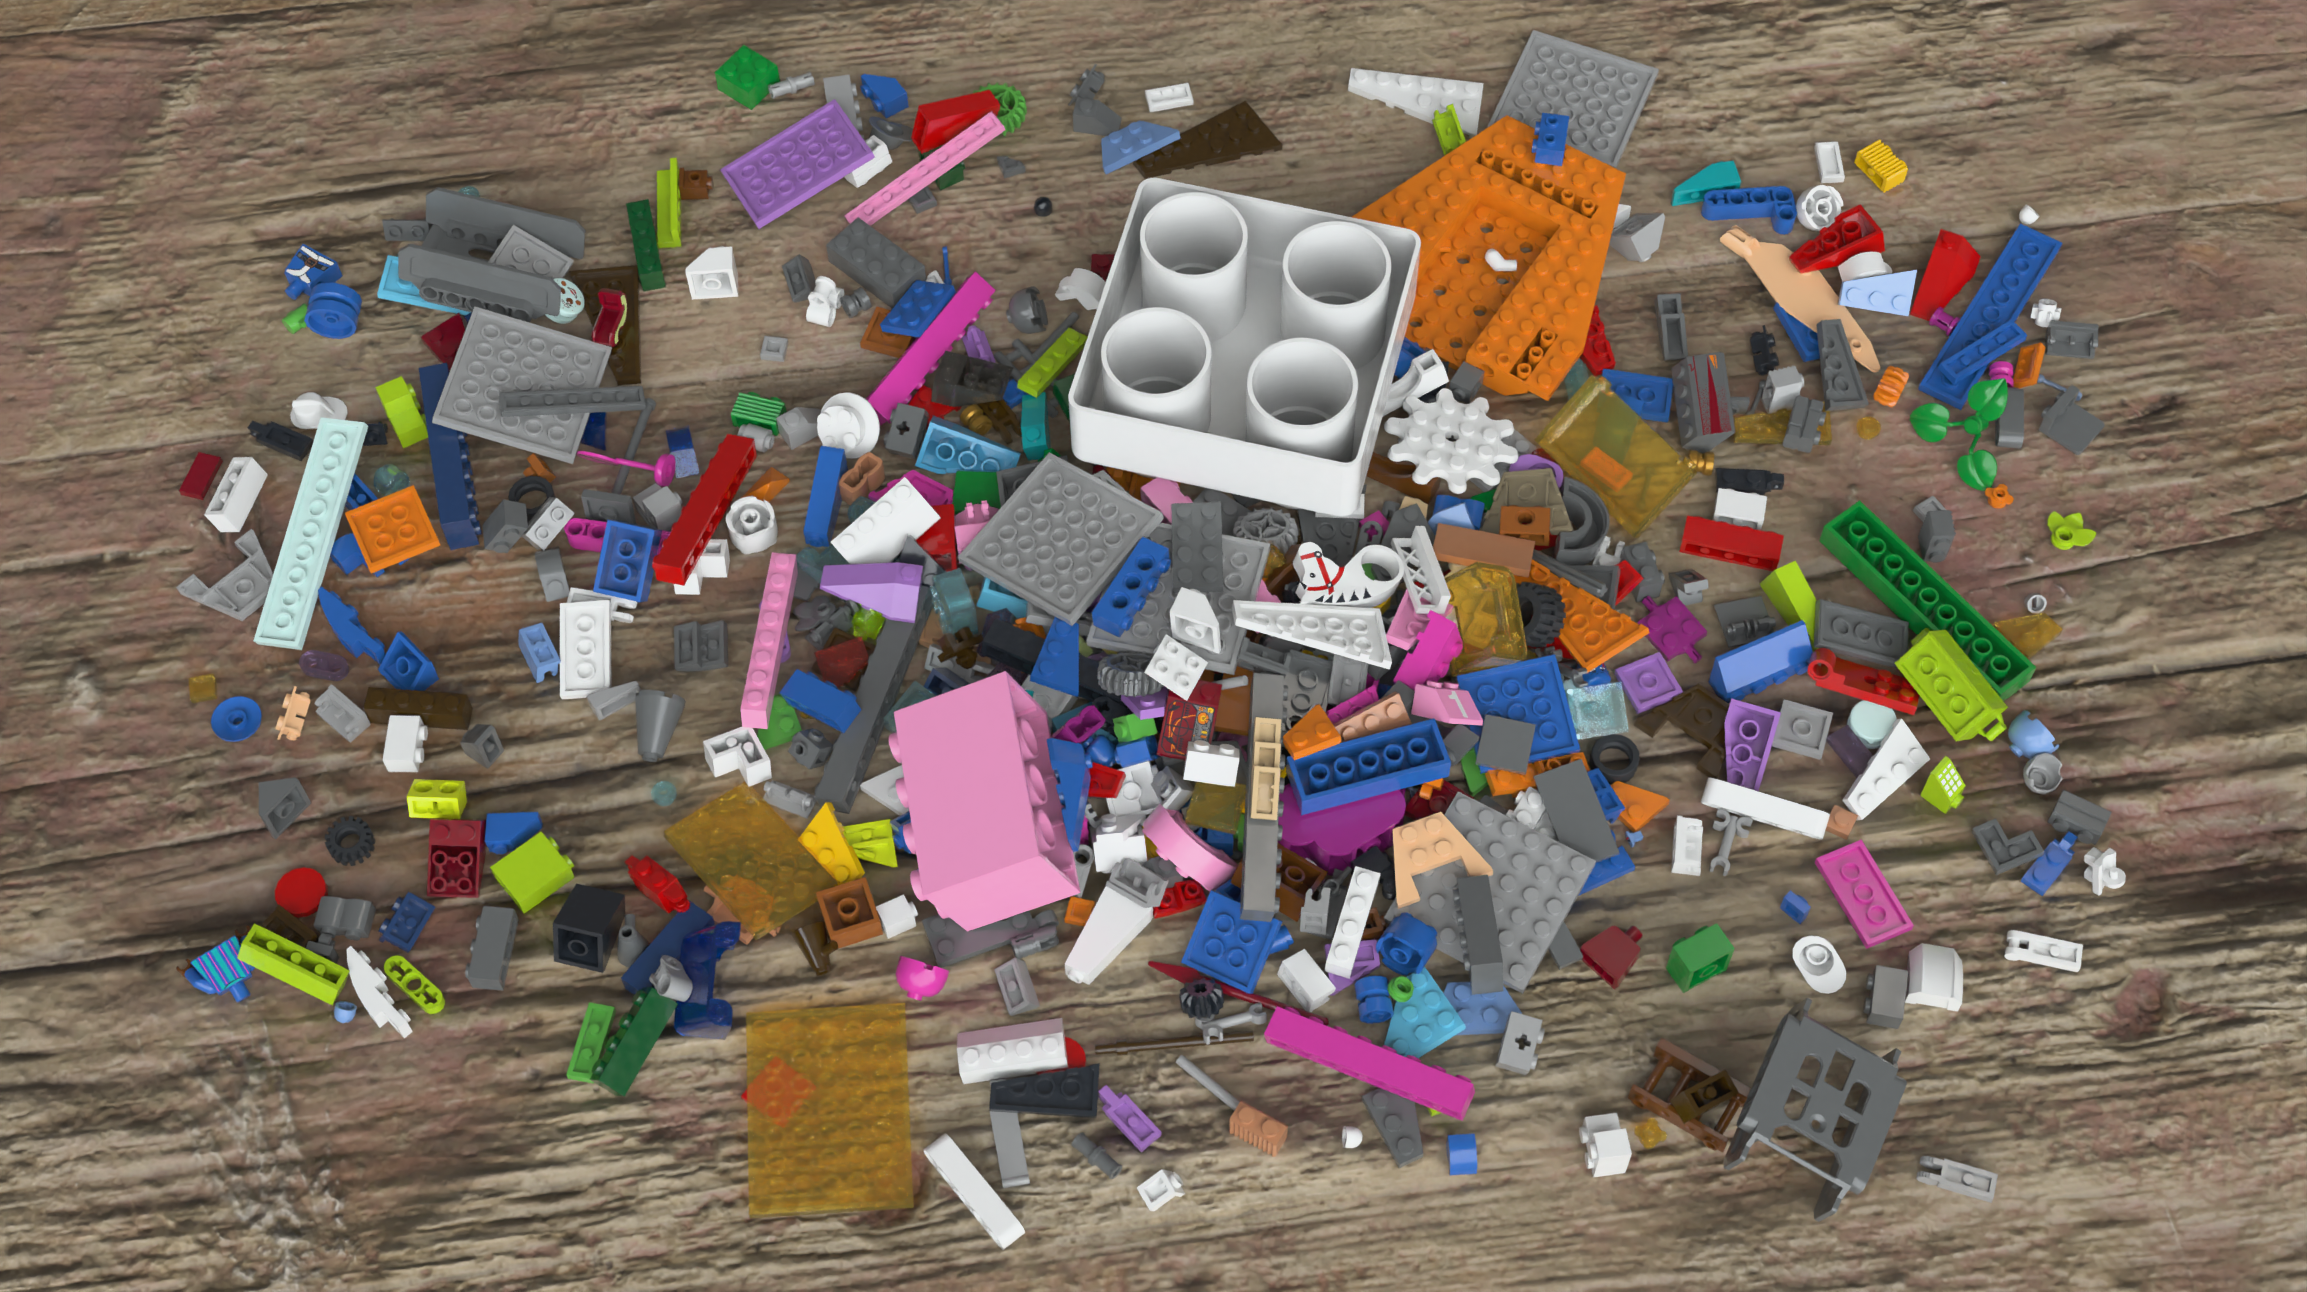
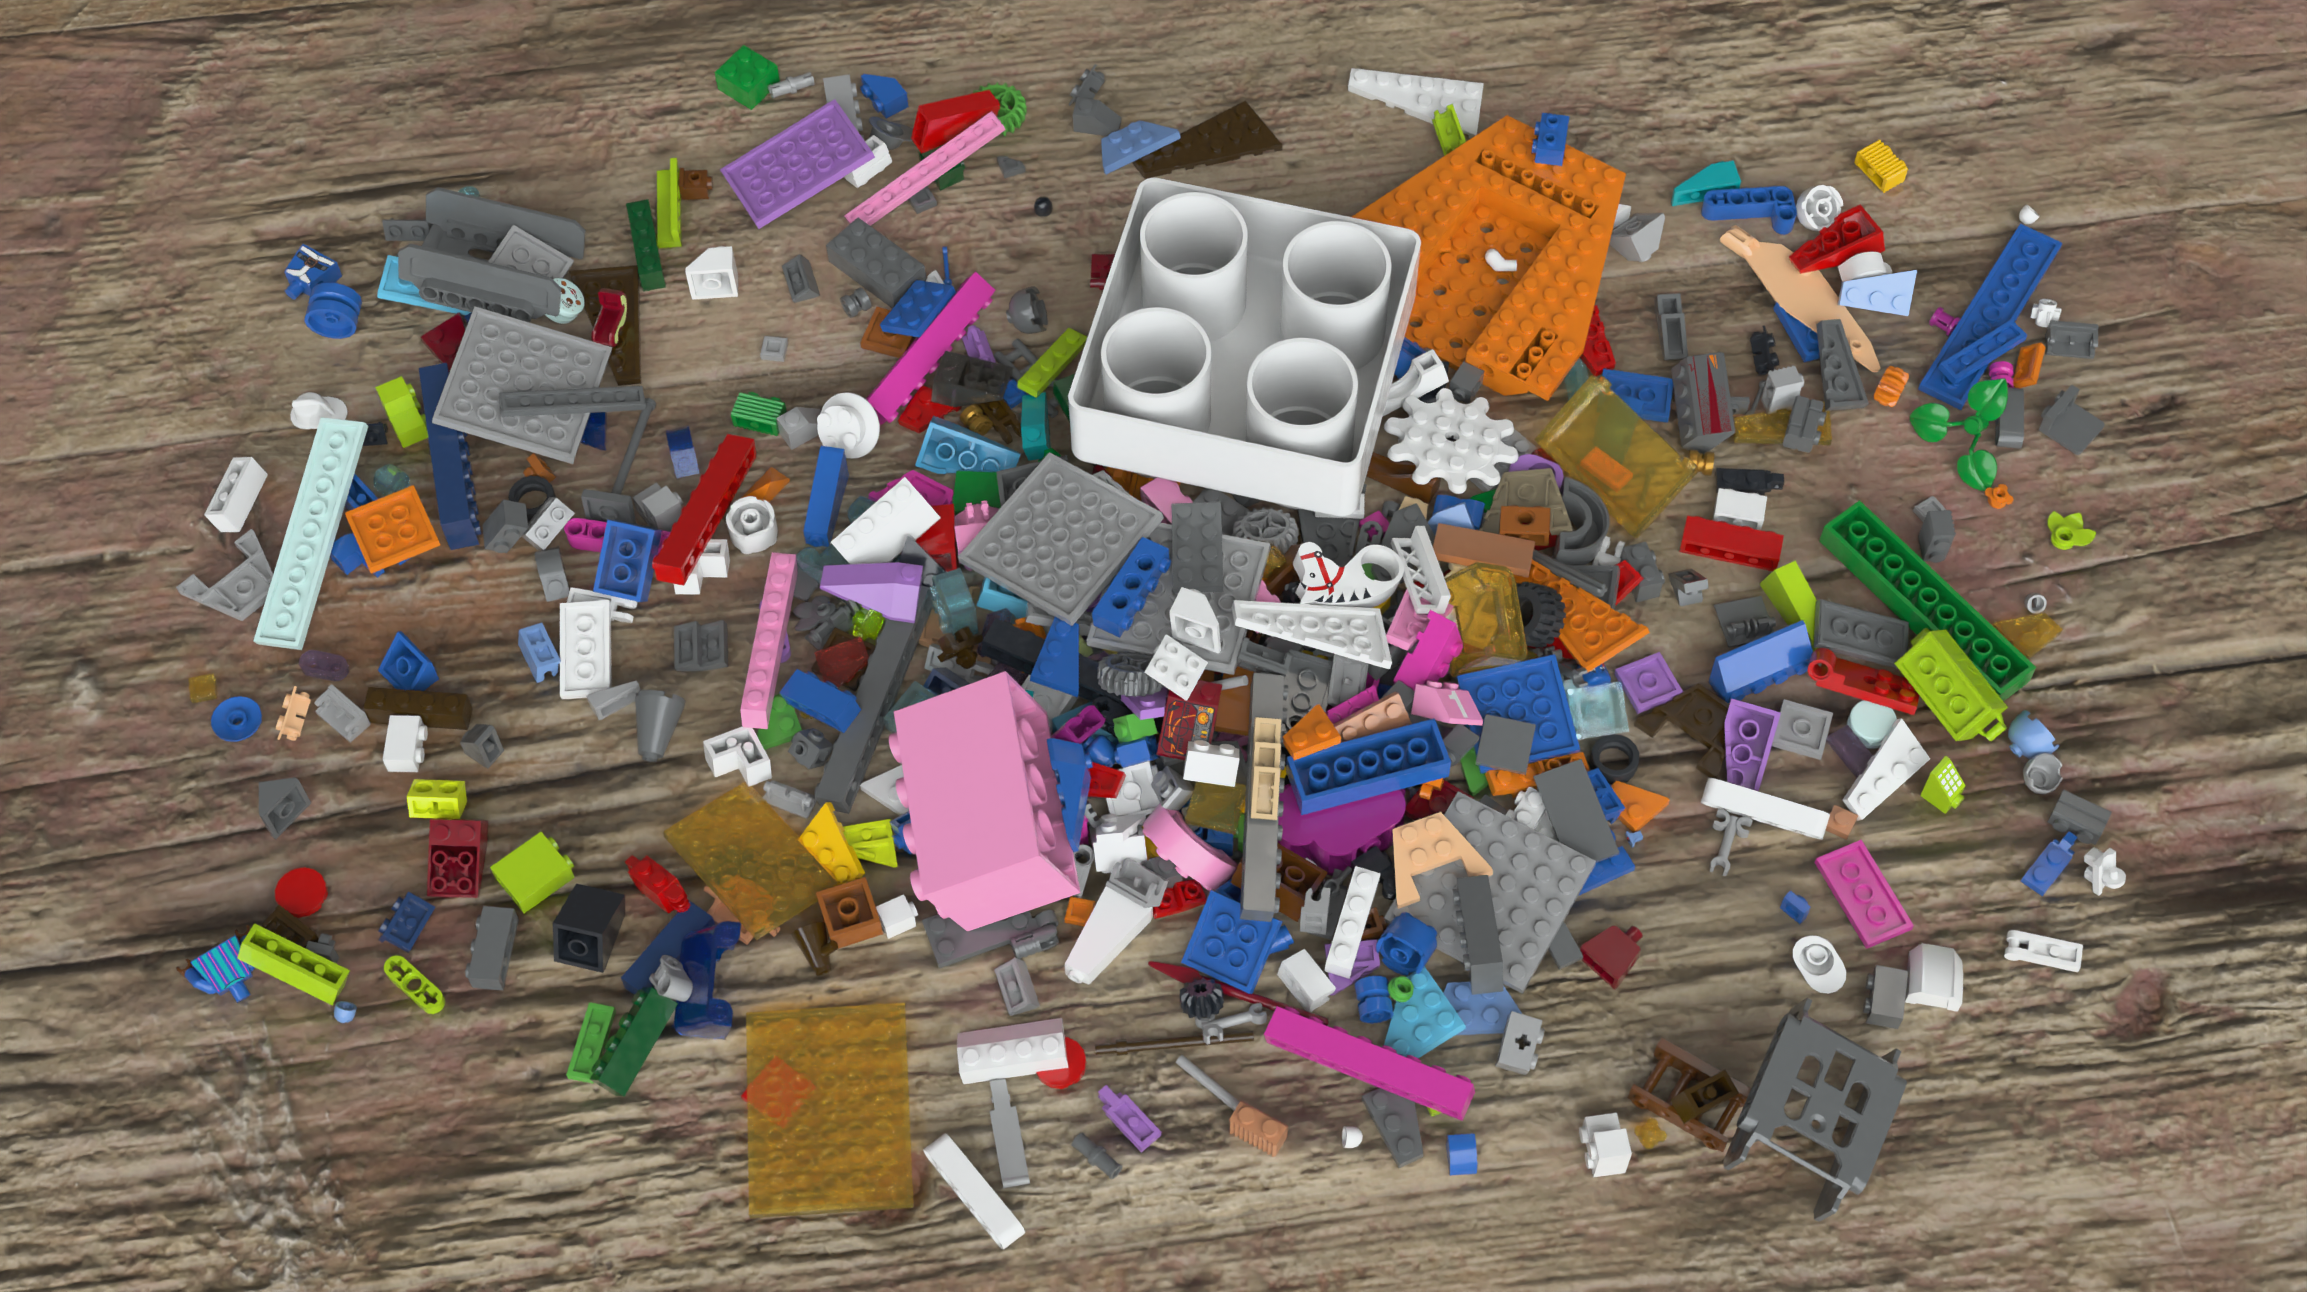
(200, 476): dark red tile -> none
(281, 439): black hinge -> none
(295, 319): bright green piece -> none
(345, 917): dark grey brick -> none
(346, 828): black tyre -> none
(347, 627): blue slope -> none
(372, 993): white slope -> none
(510, 830): blue slope -> none
(630, 942): dark grey piece -> none
(663, 470): dark pink piece -> none
(666, 799): clear light blue plate -> none
(763, 437): light grey brick -> none
(824, 302): white piece -> none
(862, 479): nougat brick -> none
(909, 442): dark grey brick -> none
(920, 978): dark pink cylinder -> none
(1056, 1093): black wing -> none
(1067, 323): dark grey bar -> none
(1082, 285): white brick -> none
(1161, 1189): white bracket -> none
(1169, 97): white plate -> none
(1590, 86): light grey plate -> none
(1673, 629): magenta plate -> none
(1687, 846): white hinge -> none
(1699, 957): green brick -> none
(1829, 162): white tile -> none
(1868, 428): clear yellow plate -> none
(1948, 270): red wedge -> none
(1959, 1178): light grey hinge -> none
(2006, 853): dark grey plate -> none
(2041, 378): sand blue hinge -> none

